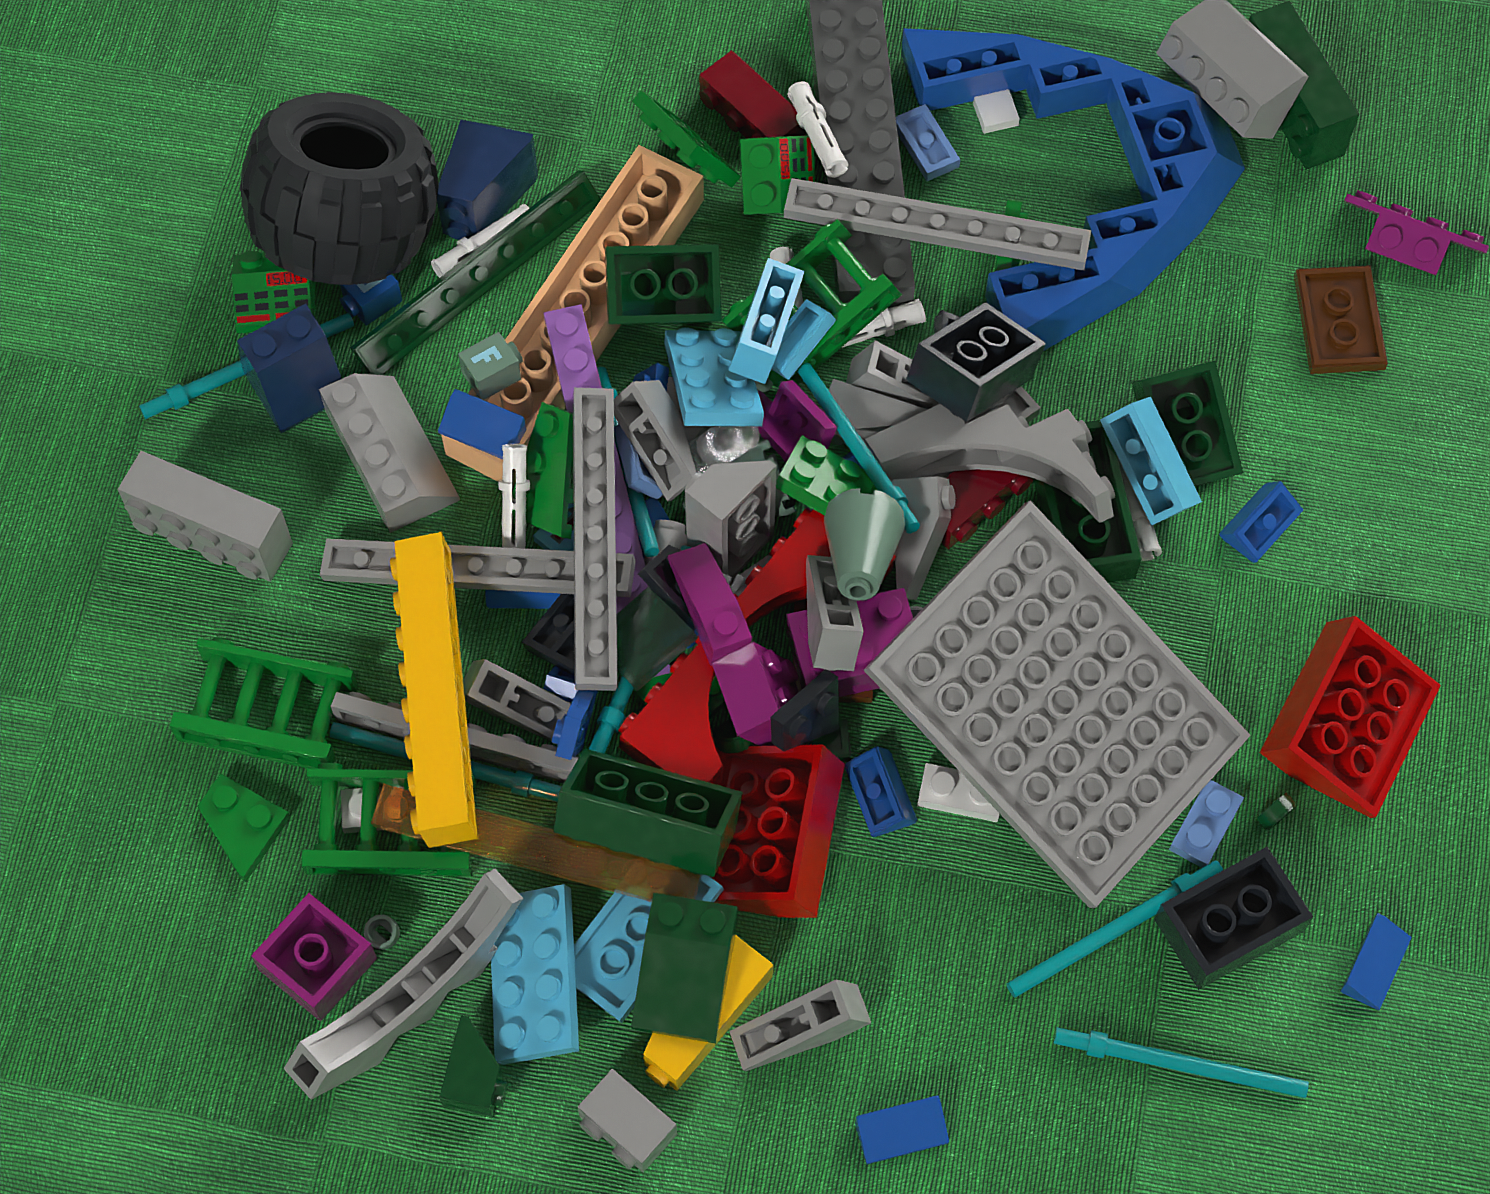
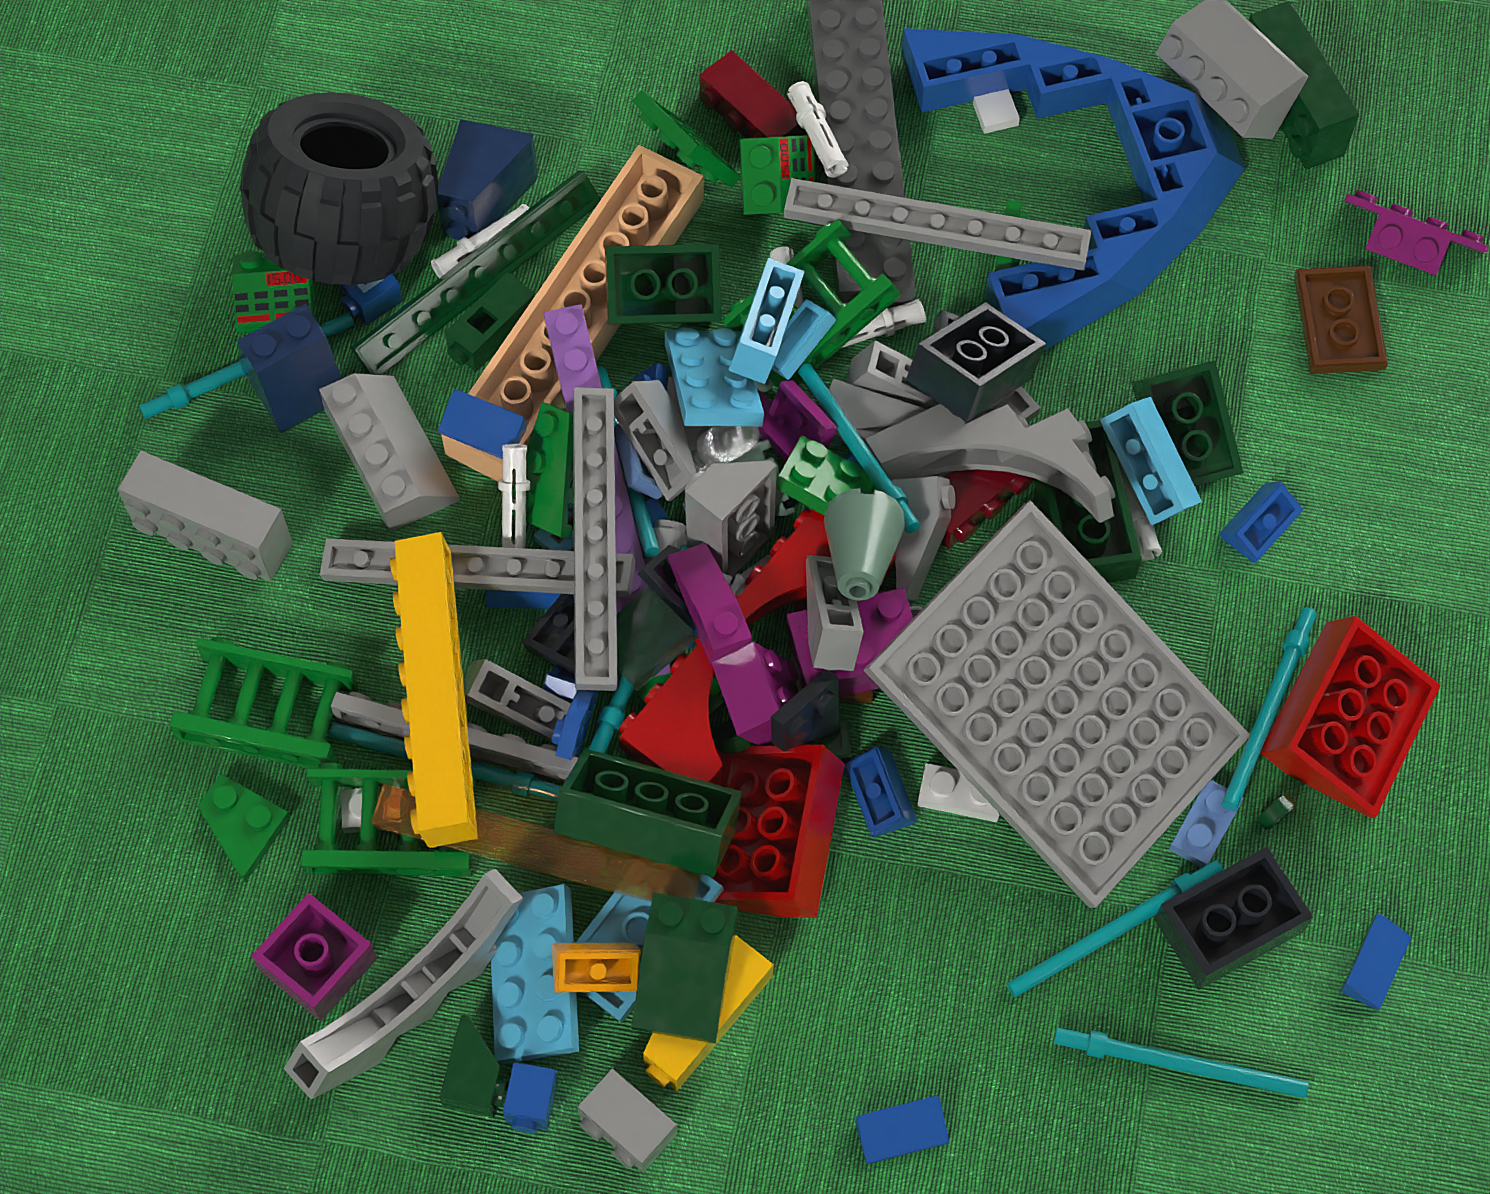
(375, 938): sand green hinge -> none
(487, 322): none -> dark green brick
(491, 365): sand green brick -> none
(530, 1097): none -> blue brick
(595, 967): none -> light orange slope
(801, 1024): light grey slope -> none
(926, 142): medium blue plate -> none
(1294, 647): none -> teal bar

